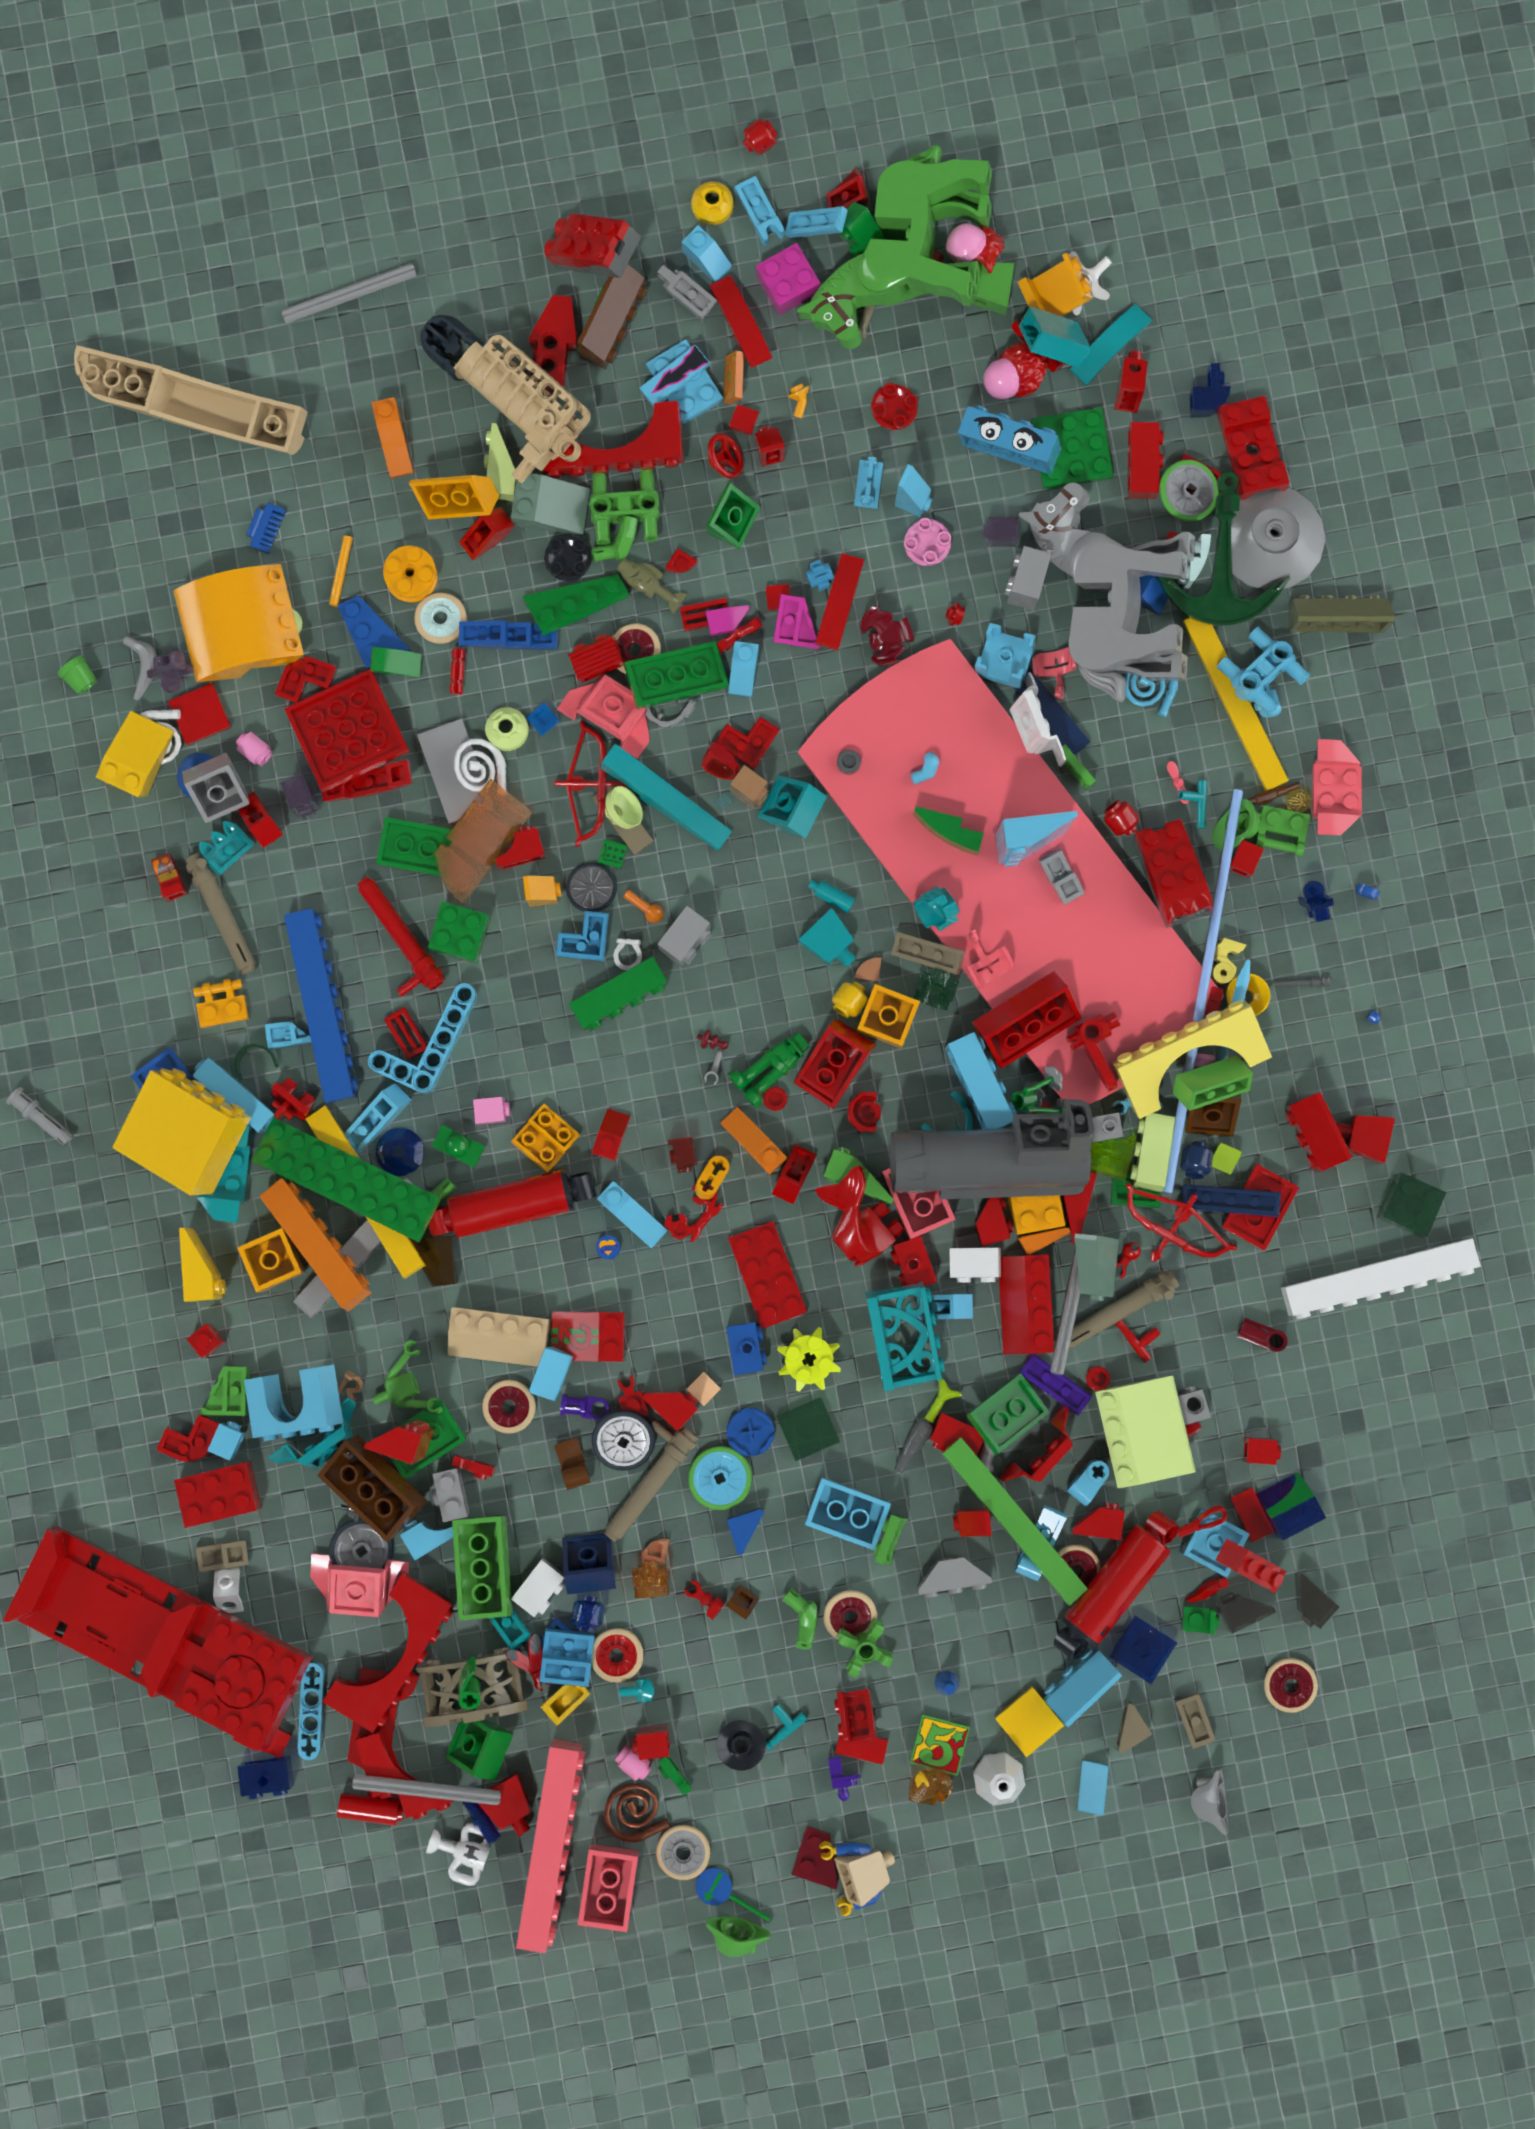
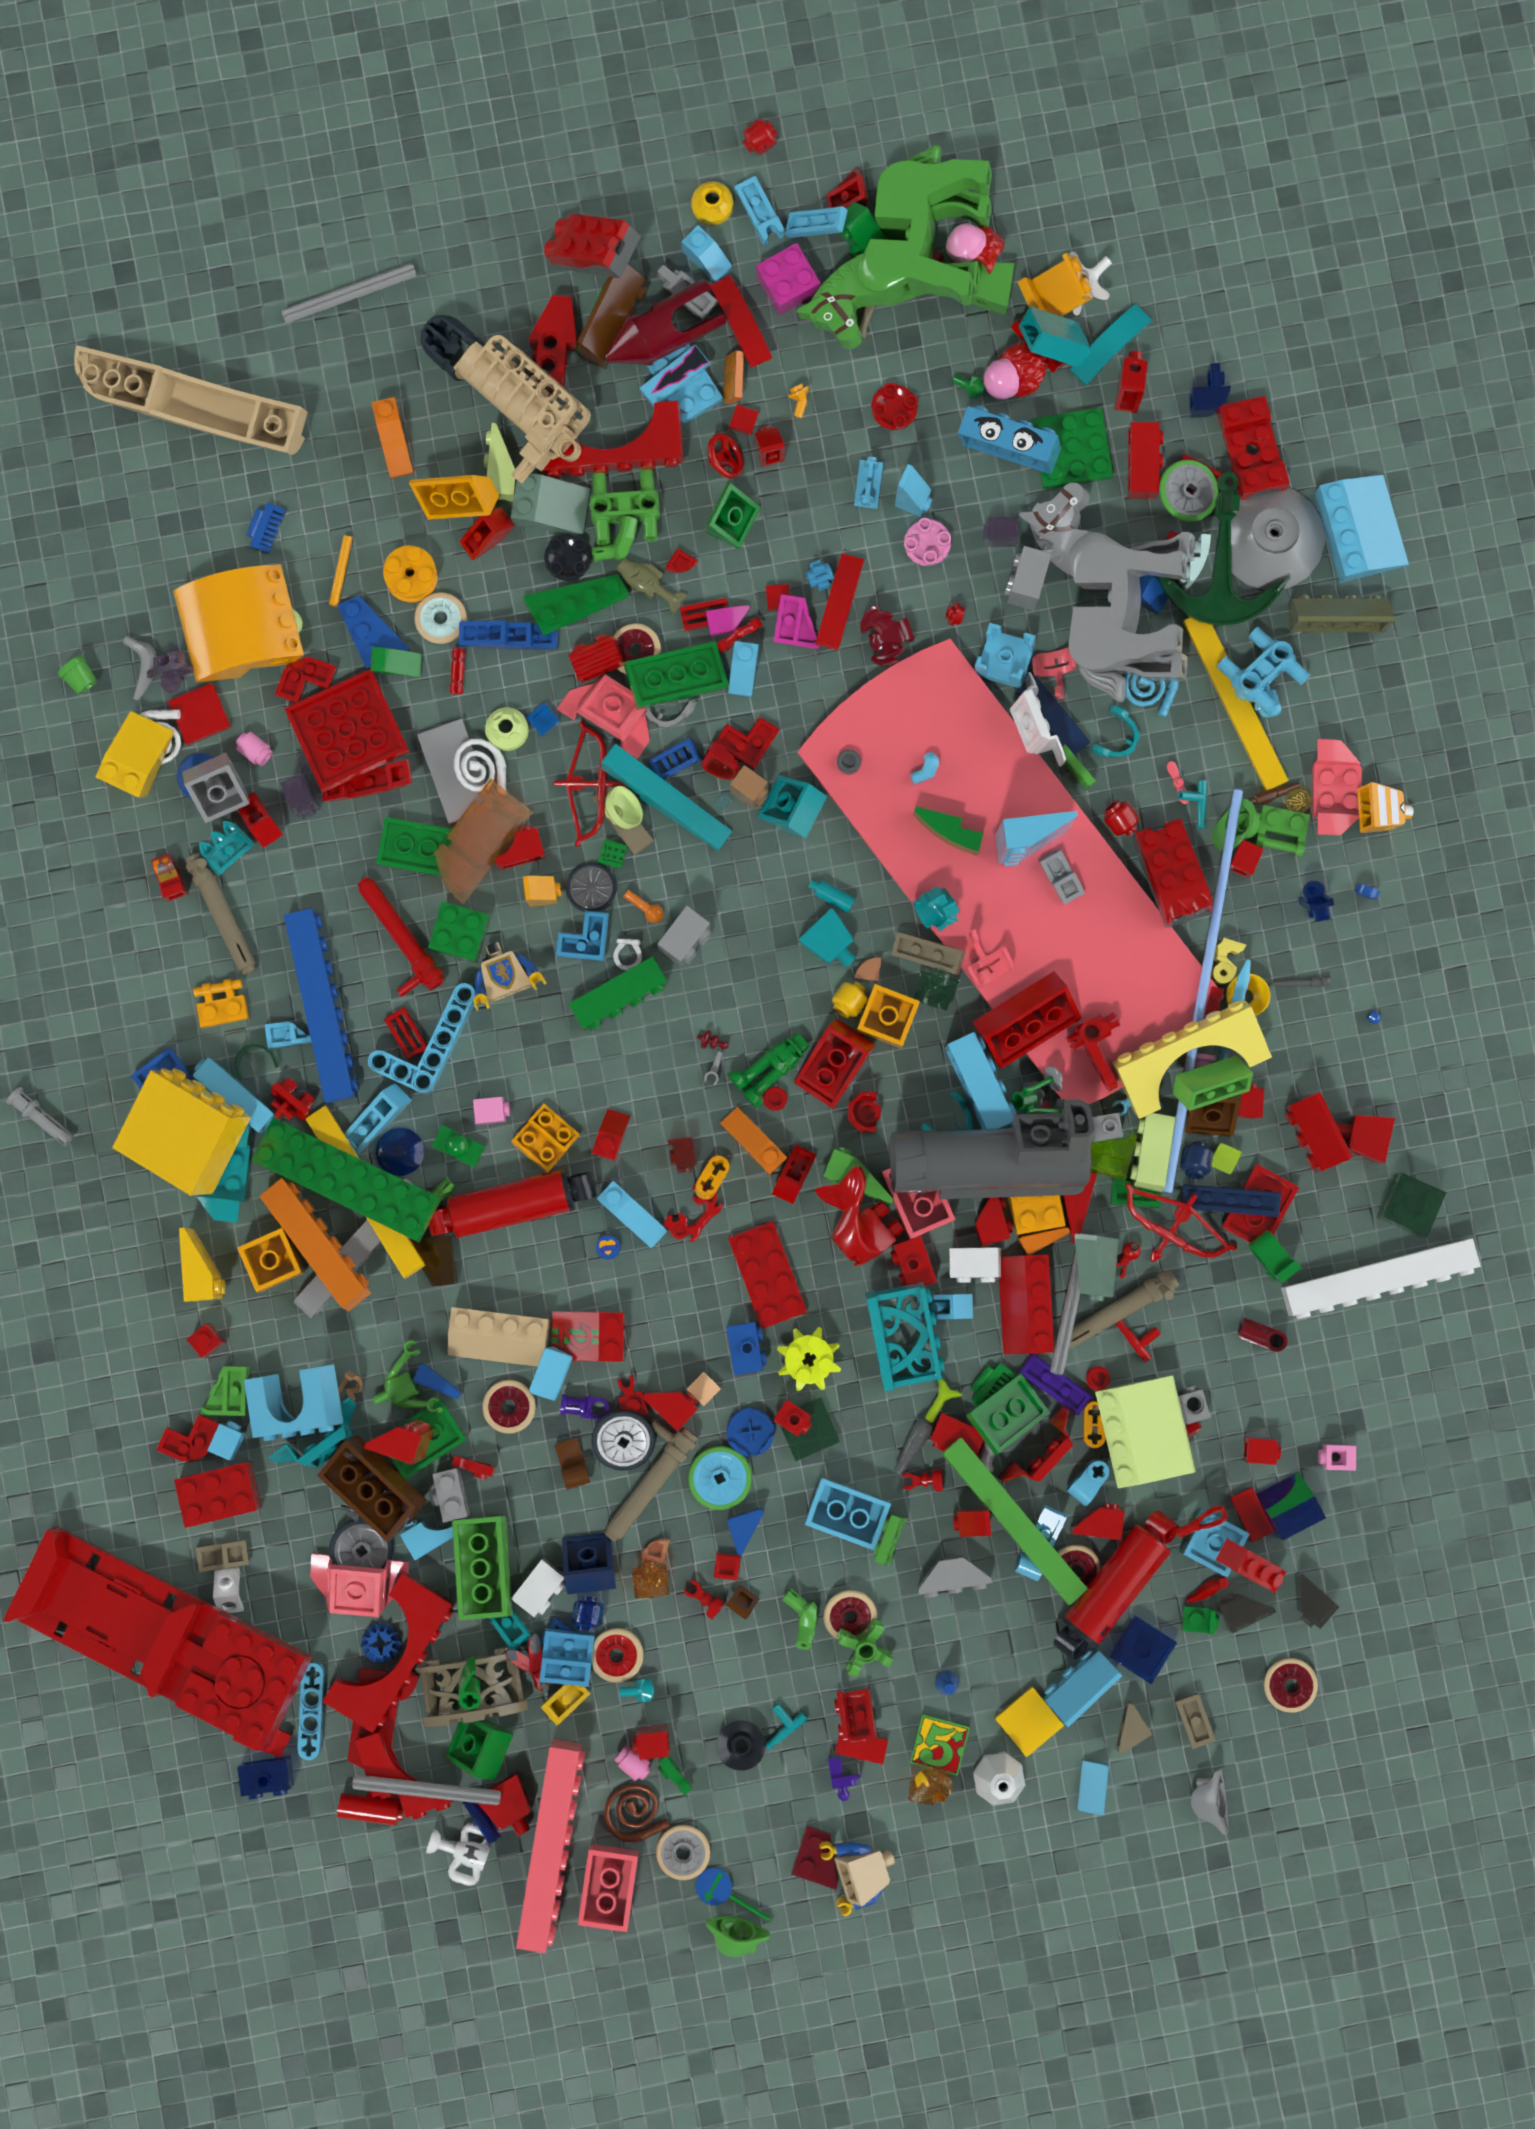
(388, 1634): none -> blue gear
(429, 1378): none -> blue slope
(503, 976): none -> torso
(652, 334): none -> dark red piece
(672, 753): none -> blue slope
(727, 1566): none -> red tile
(793, 1418): none -> red brick
(926, 1480): none -> red piece
(974, 386): none -> green plate
(987, 1380): none -> green piece
(1088, 1426): none -> light orange beam
(1122, 715): none -> teal piece
(1252, 1103): none -> red brick
(1273, 1257): none -> green tile
(1346, 1458): none -> bright pink brick
(1360, 527): none -> medium azure slope
(1381, 808): none -> light orange torso

